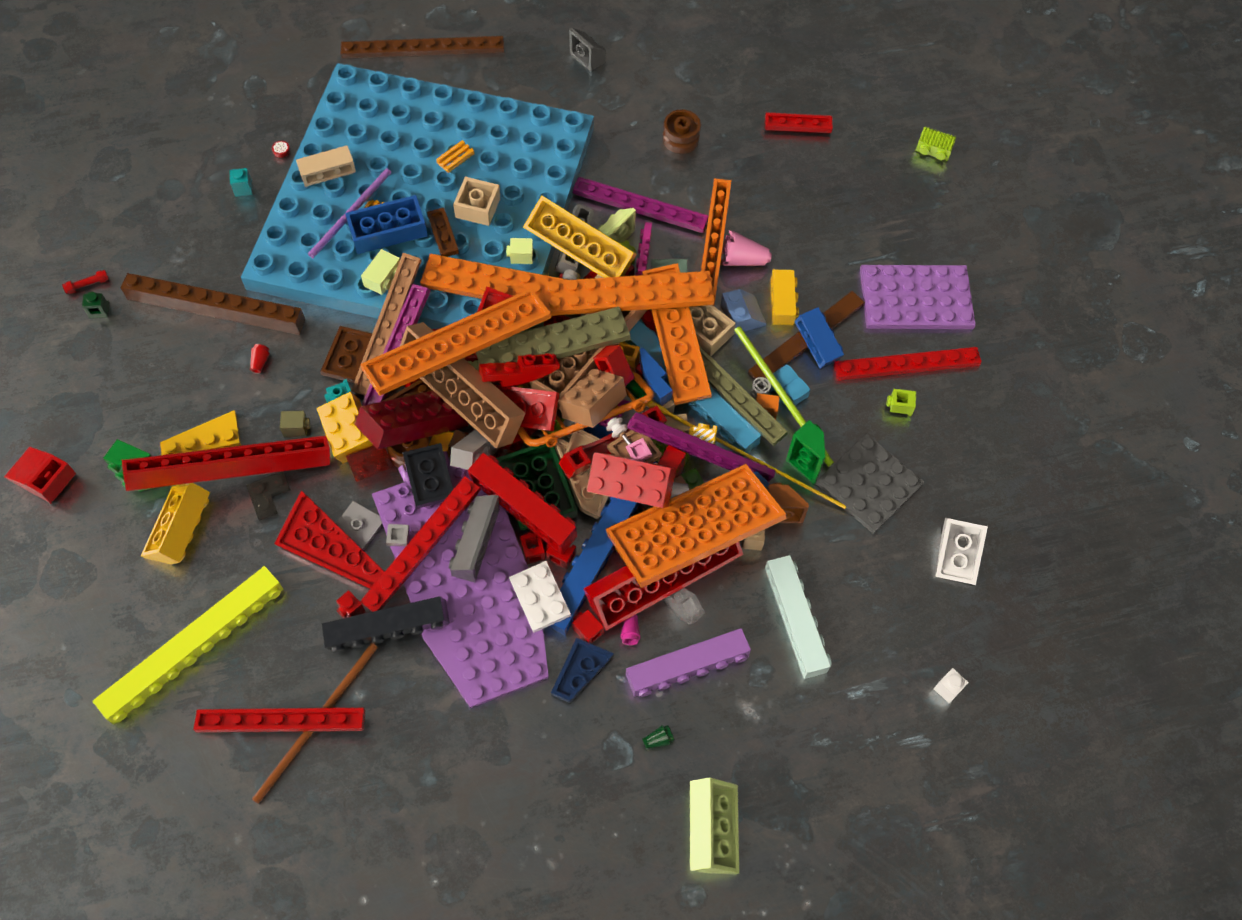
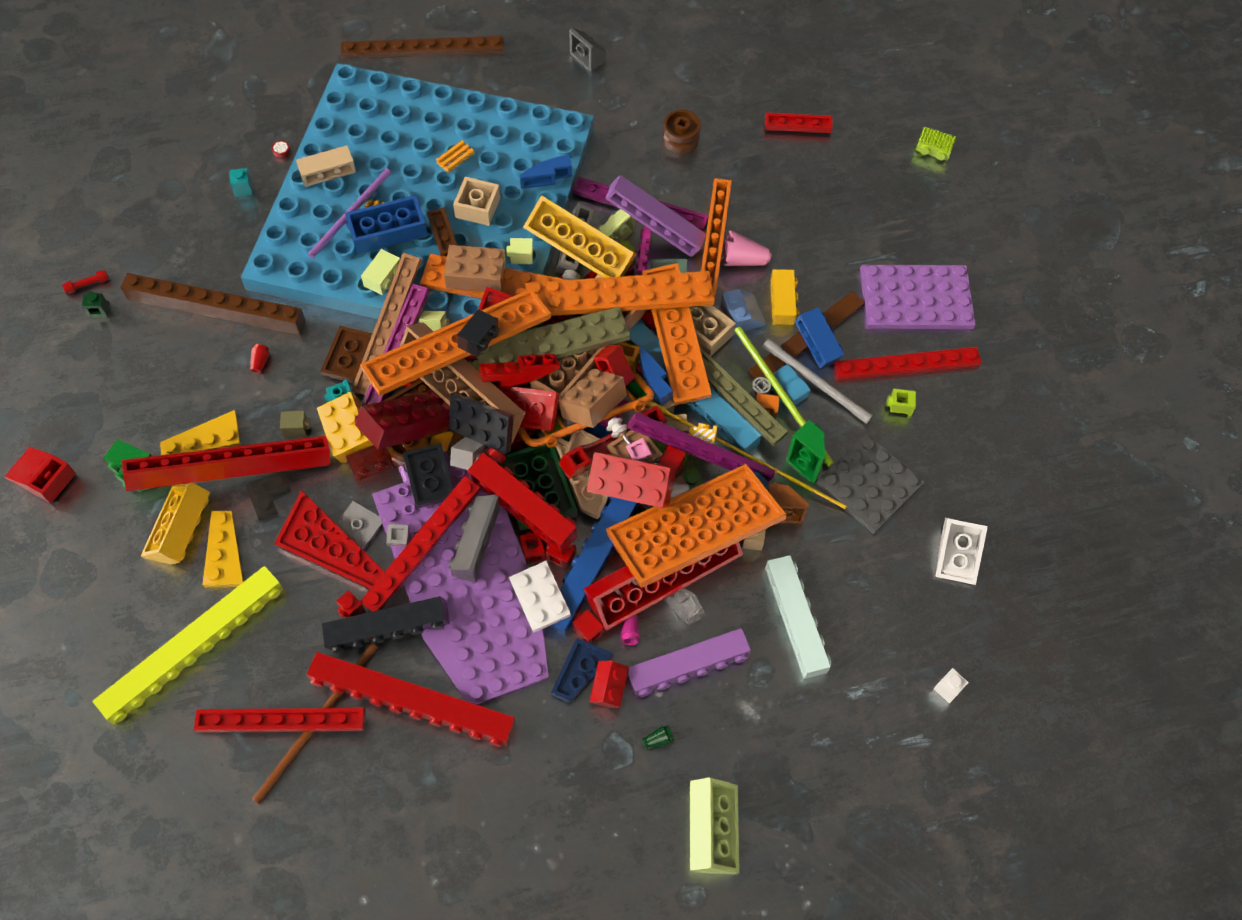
(222, 553): none -> yellow wing
(411, 698): none -> red brick
(434, 319): none -> yellowish green brick
(474, 268): none -> medium nougat brick
(478, 333): none -> black brick
(480, 422): none -> black plate
(497, 454): none -> red tile
(546, 172): none -> blue slope
(609, 684): none -> red brick
(655, 216): none -> medium lavender brick
(857, 410): none -> light grey piece

